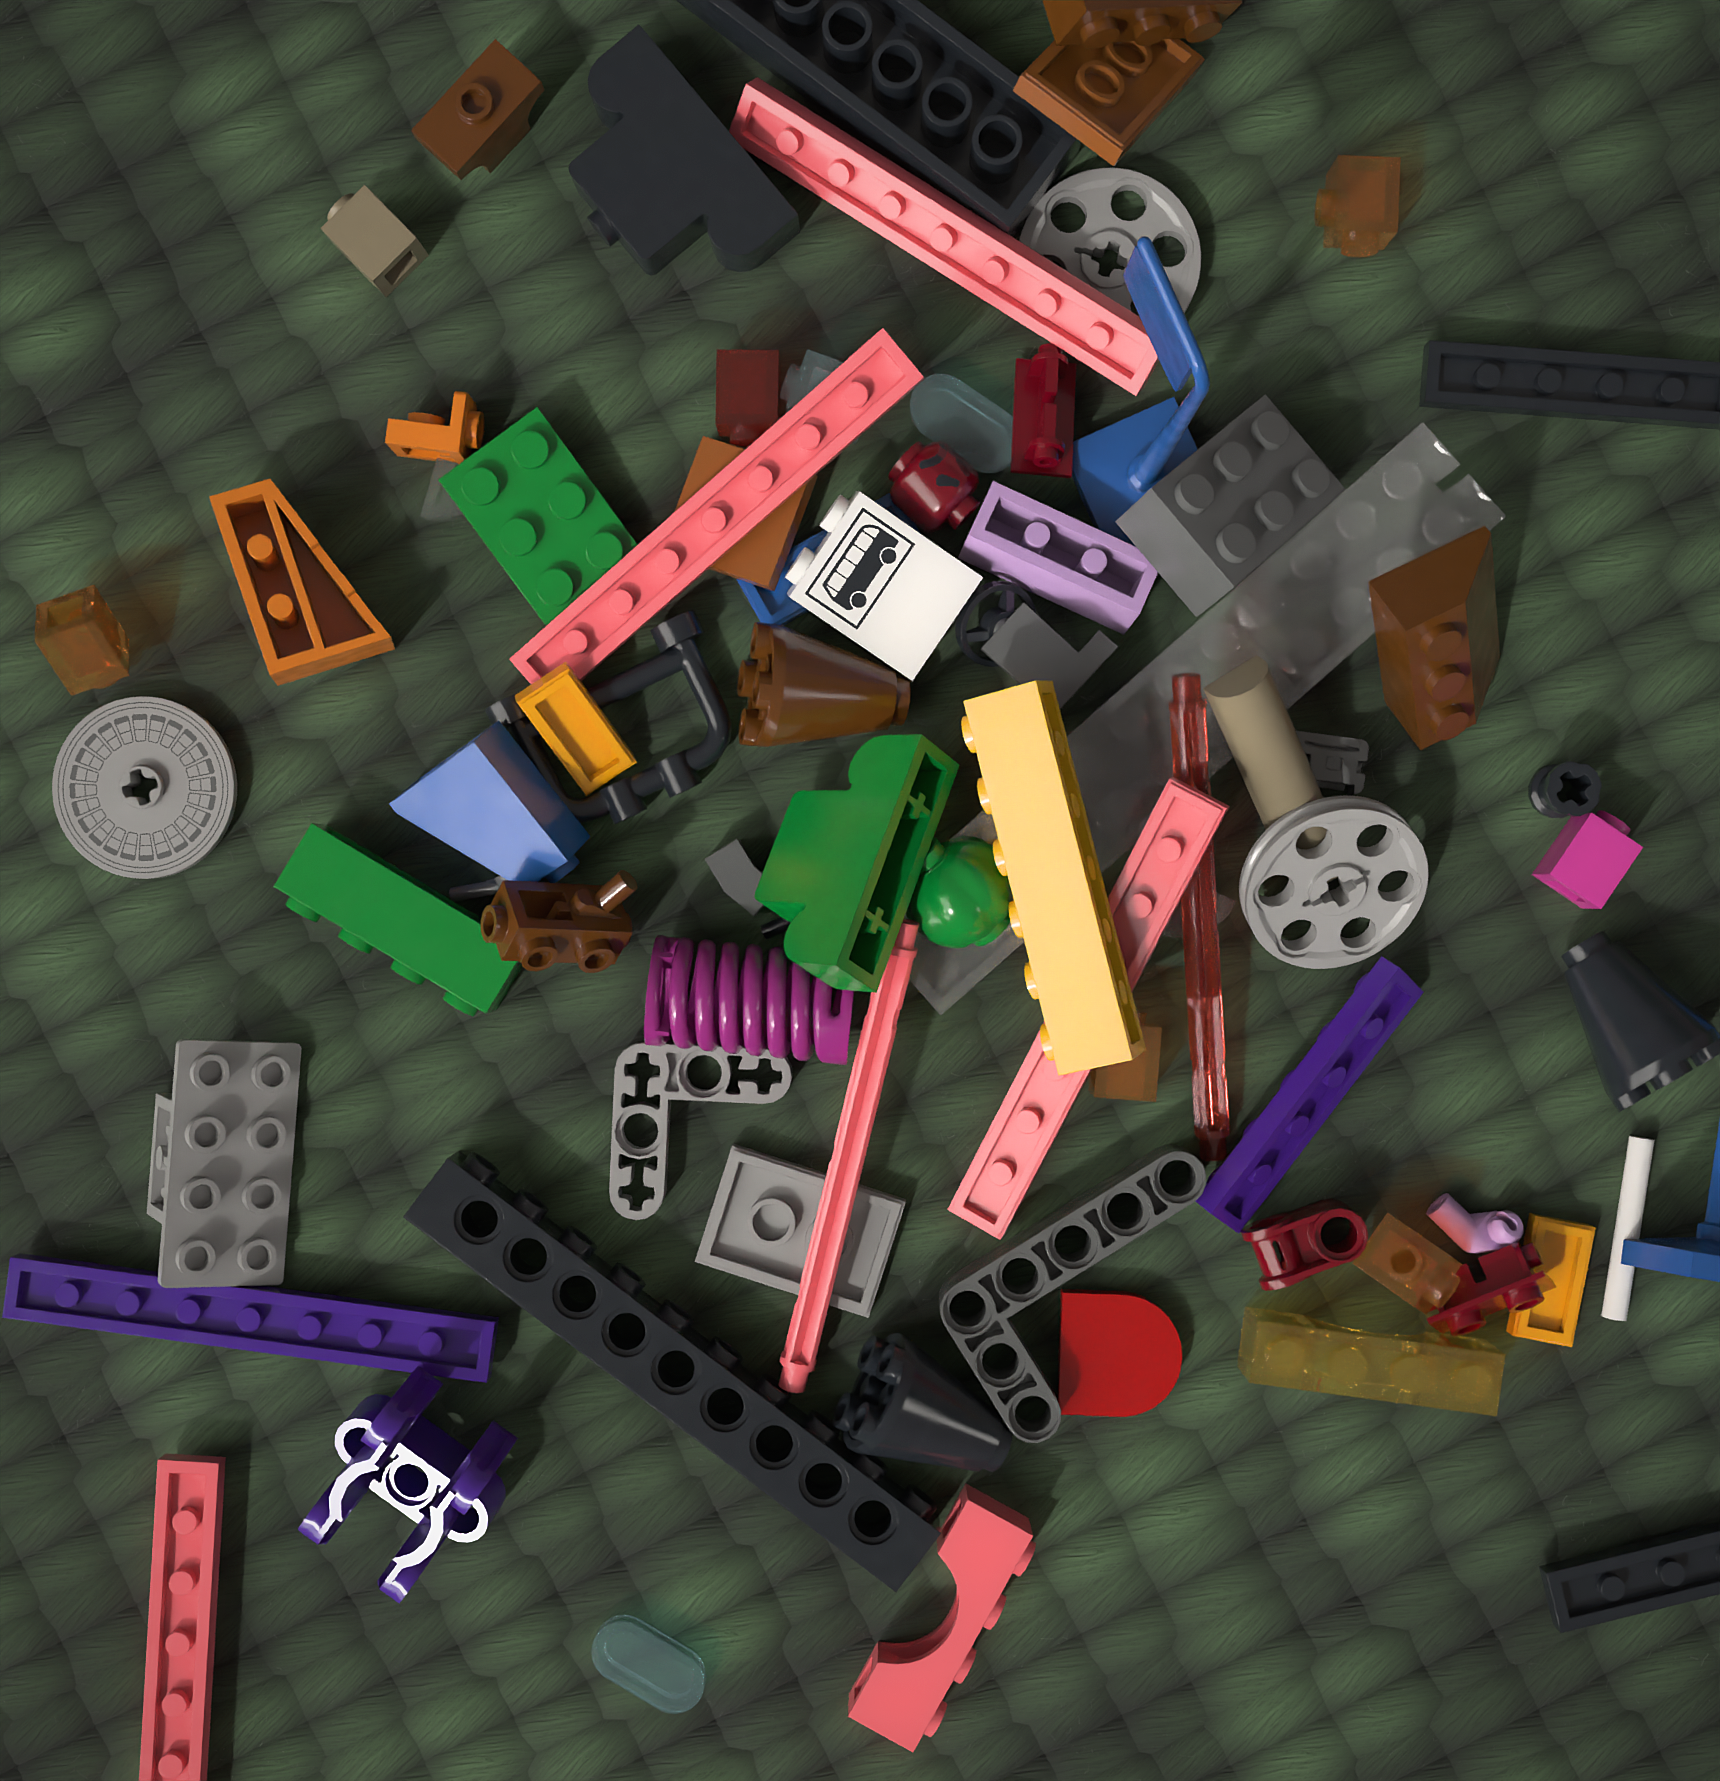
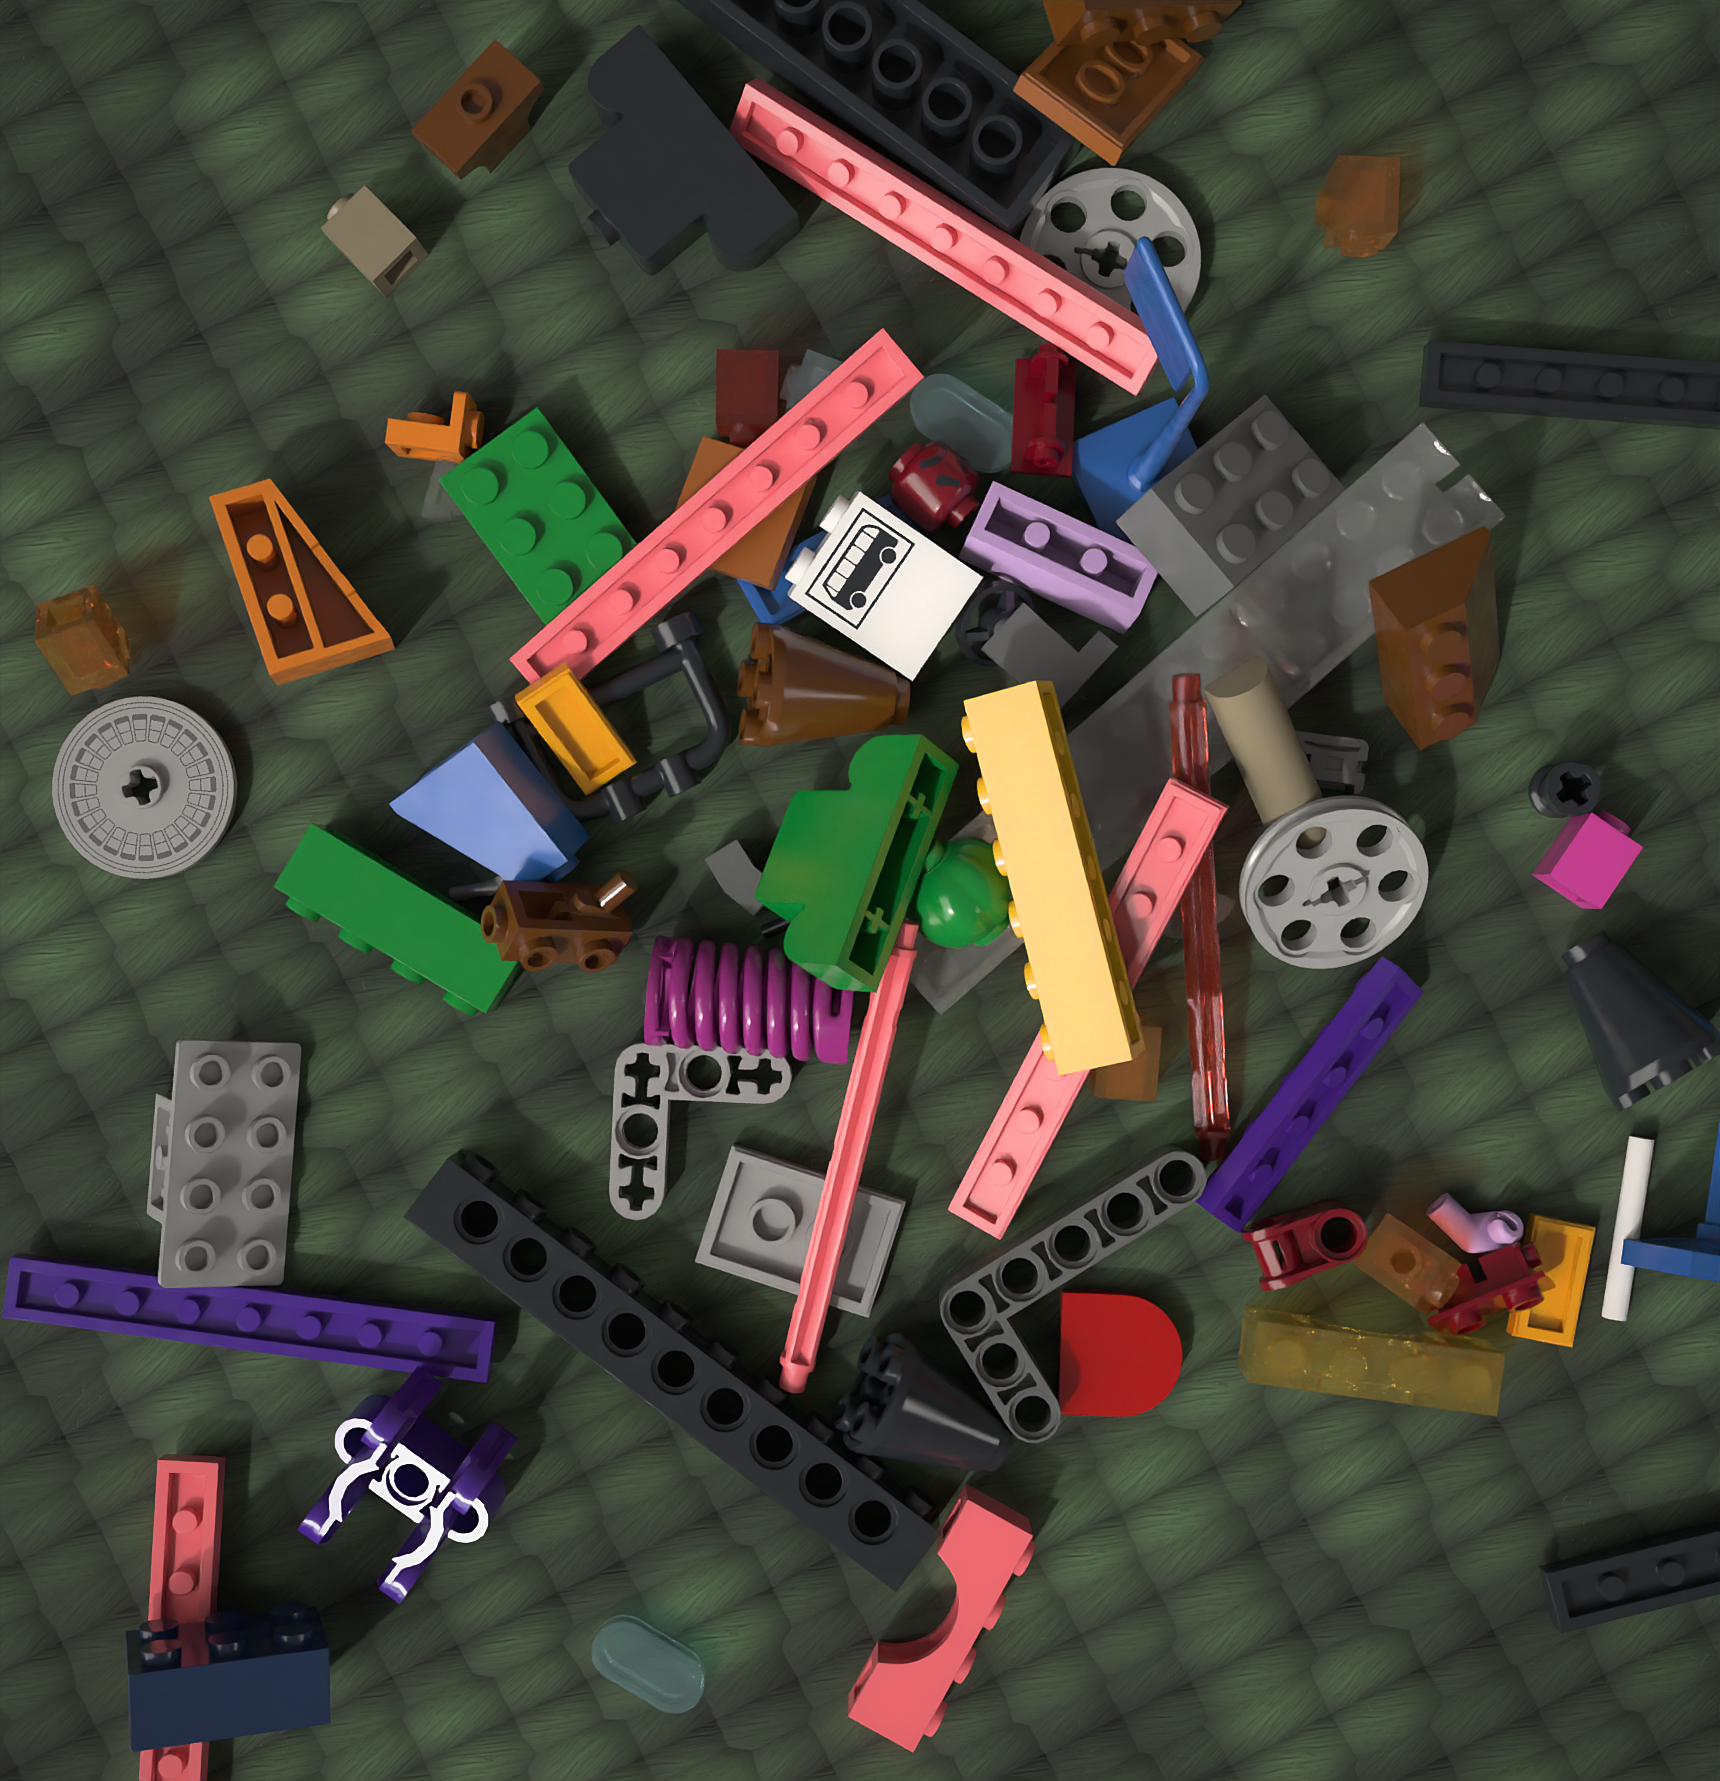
(226, 1676): none -> dark blue brick

